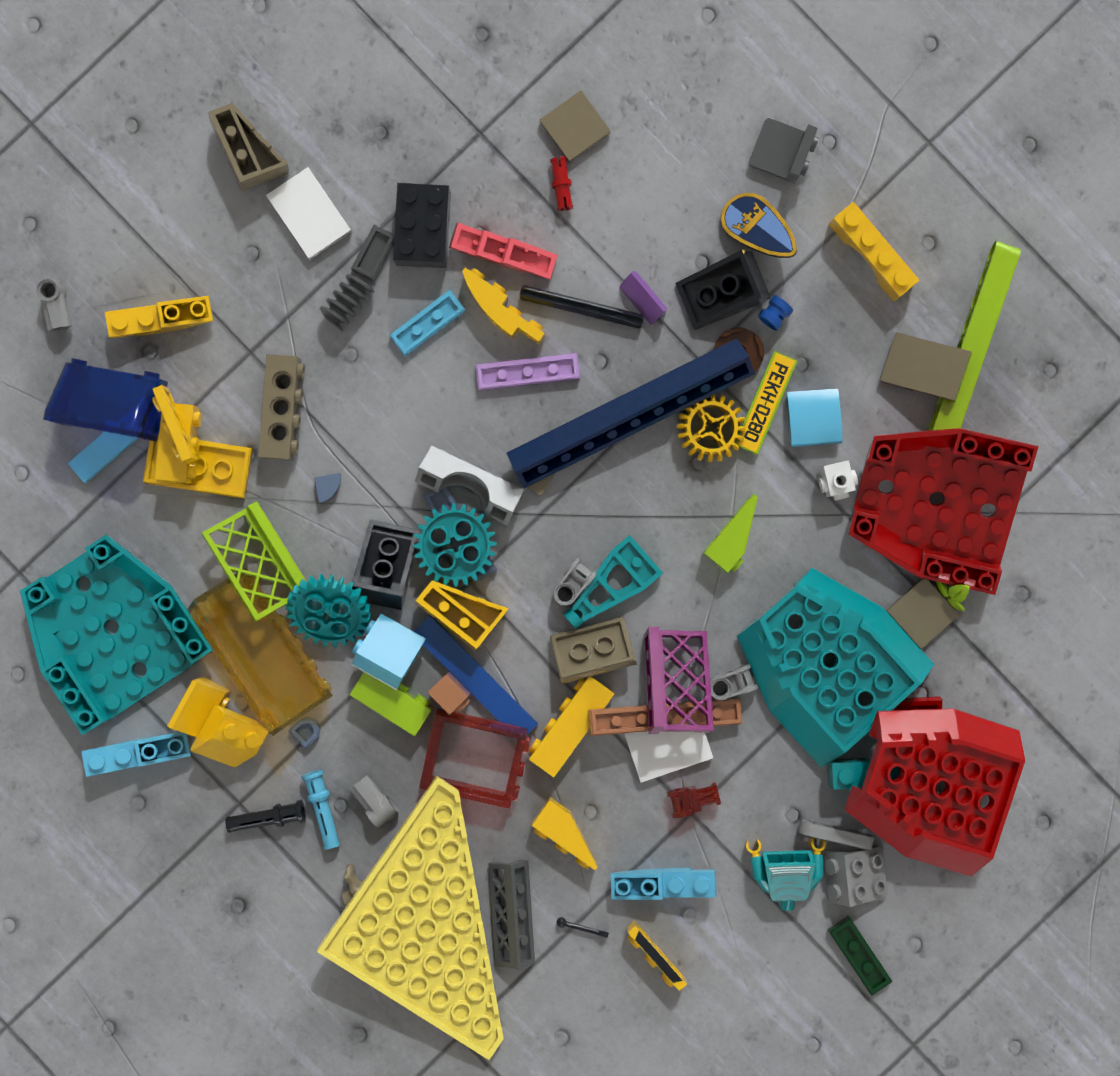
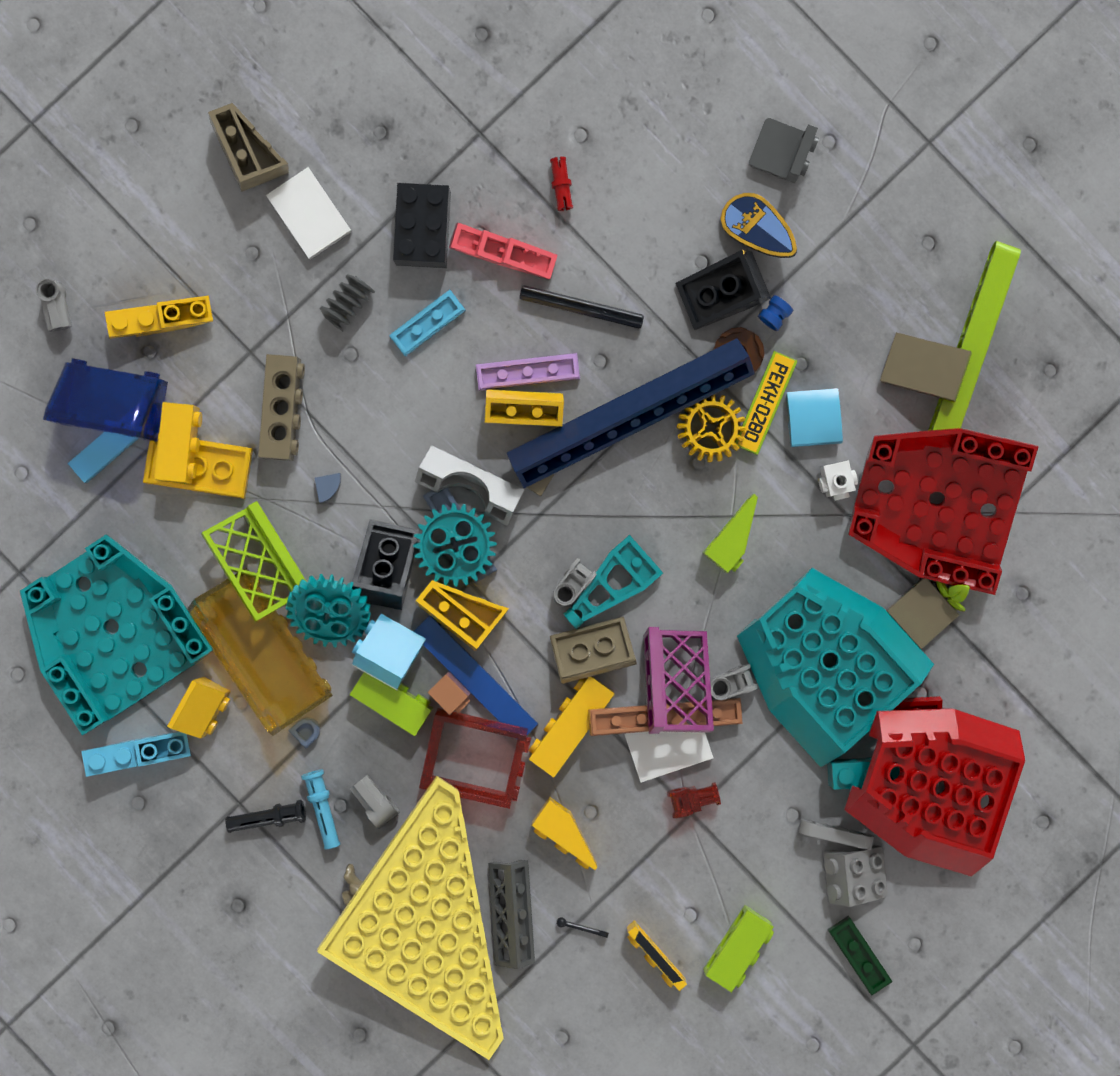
(174, 425): yellow plate -> none
(229, 737): yellow slope -> none
(373, 253): dark grey tile -> none
(492, 302): yellow slope -> none
(524, 408): none -> yellow brick
(575, 126): dark tan tile -> none
(643, 297): medium lavender slope -> none
(663, 882): medium azure slope -> none
(739, 949): none -> lime brick
(788, 874): teal torso -> none
(889, 268): yellow arch -> none

